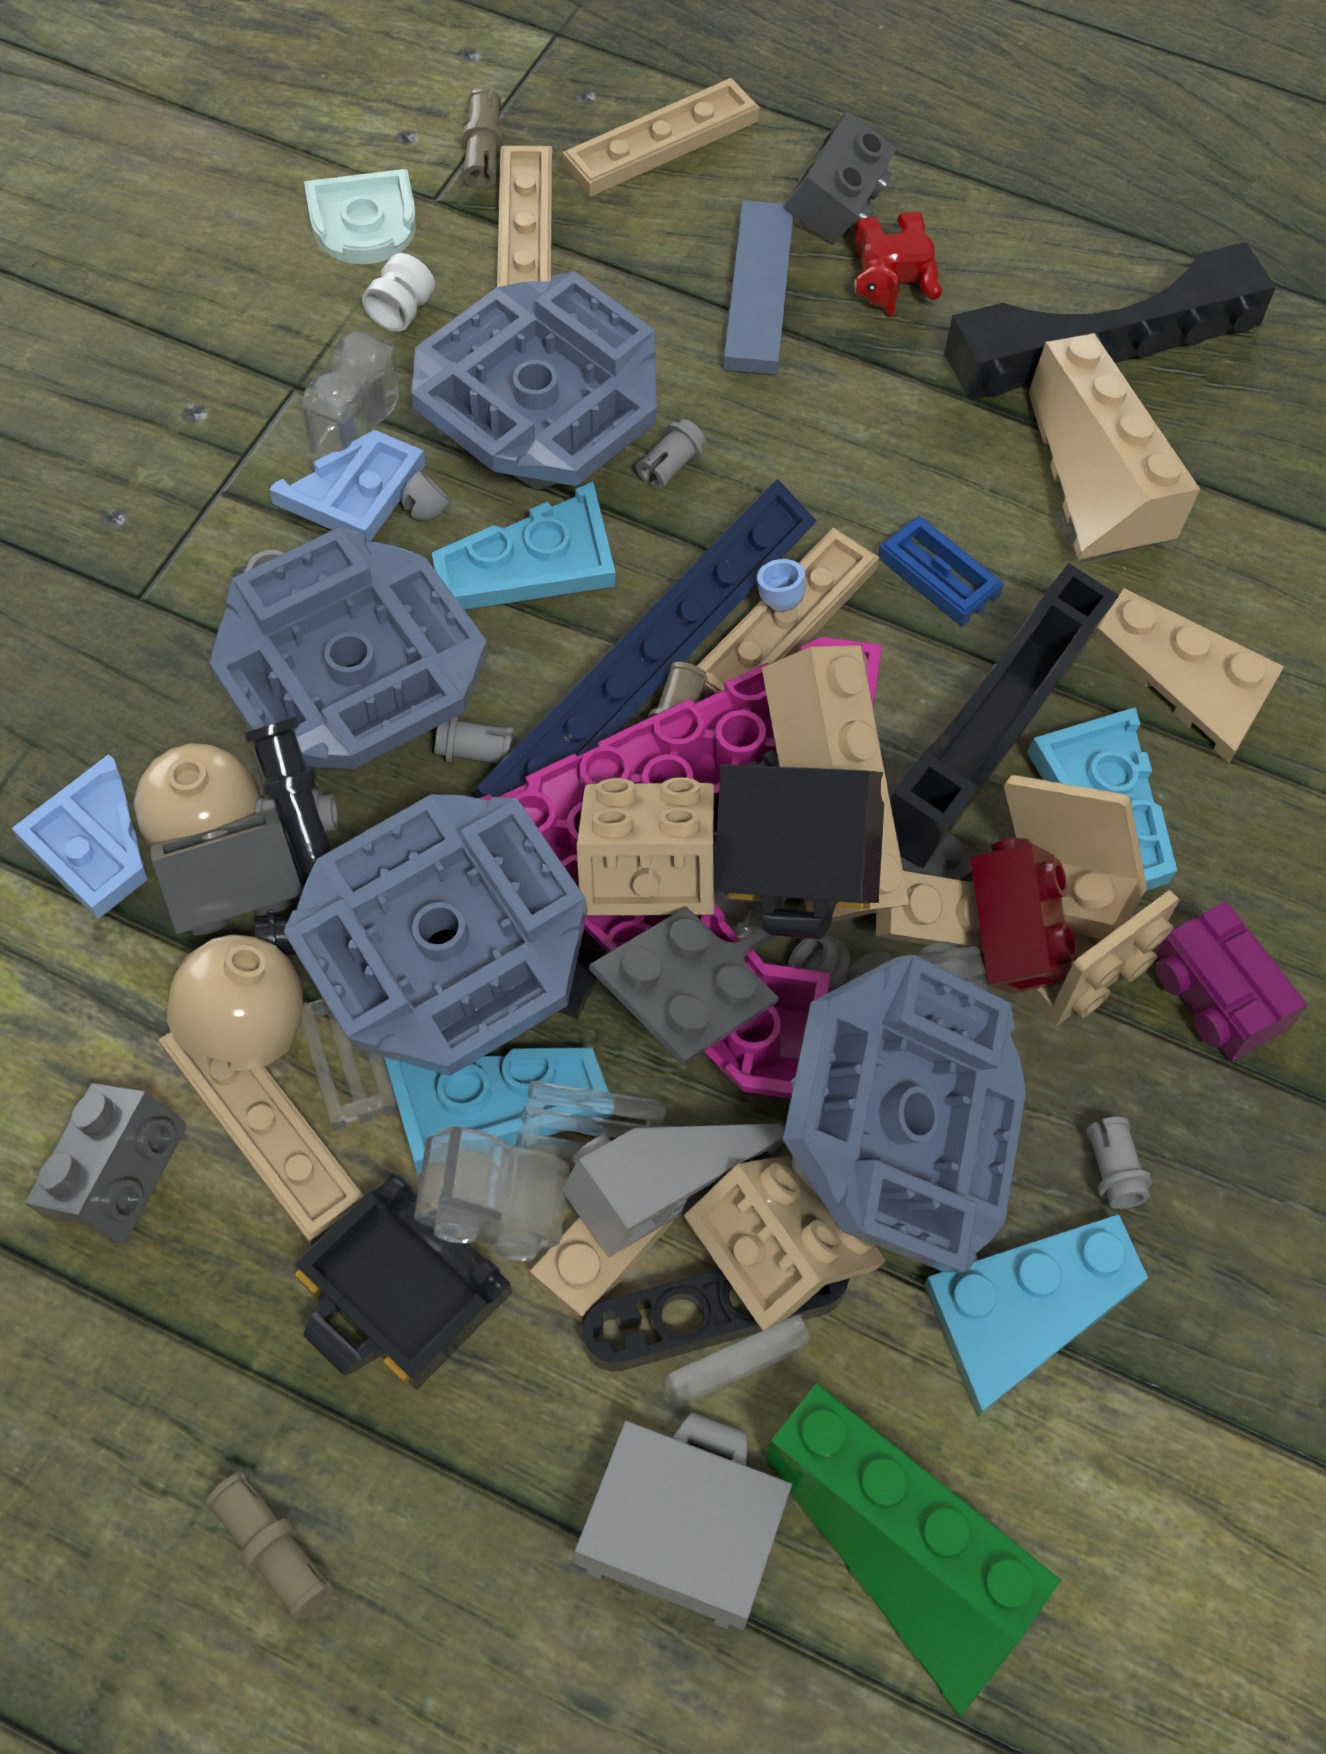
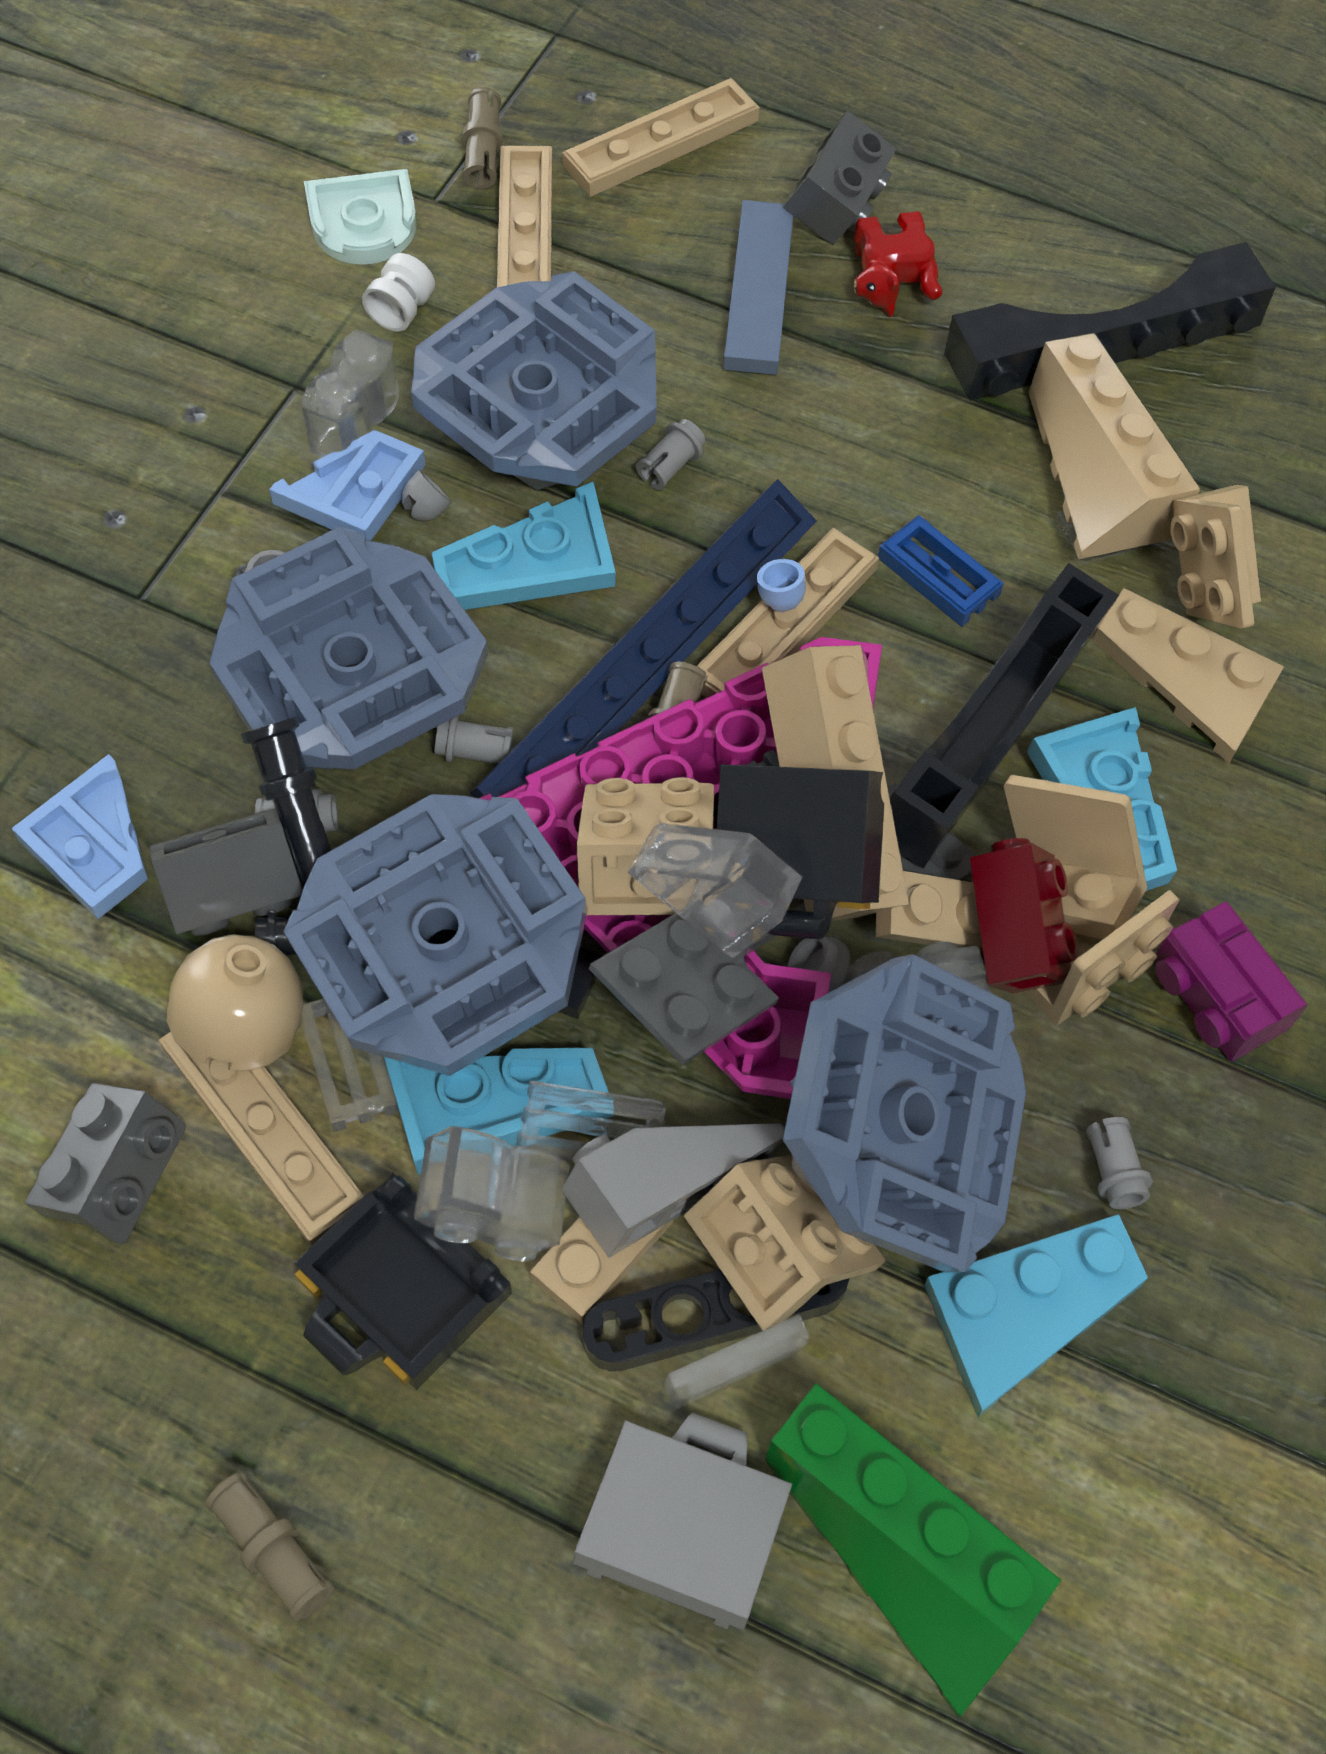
(192, 793): tan cylinder -> none
(717, 882): none -> clear slope
(1217, 555): none -> tan bracket

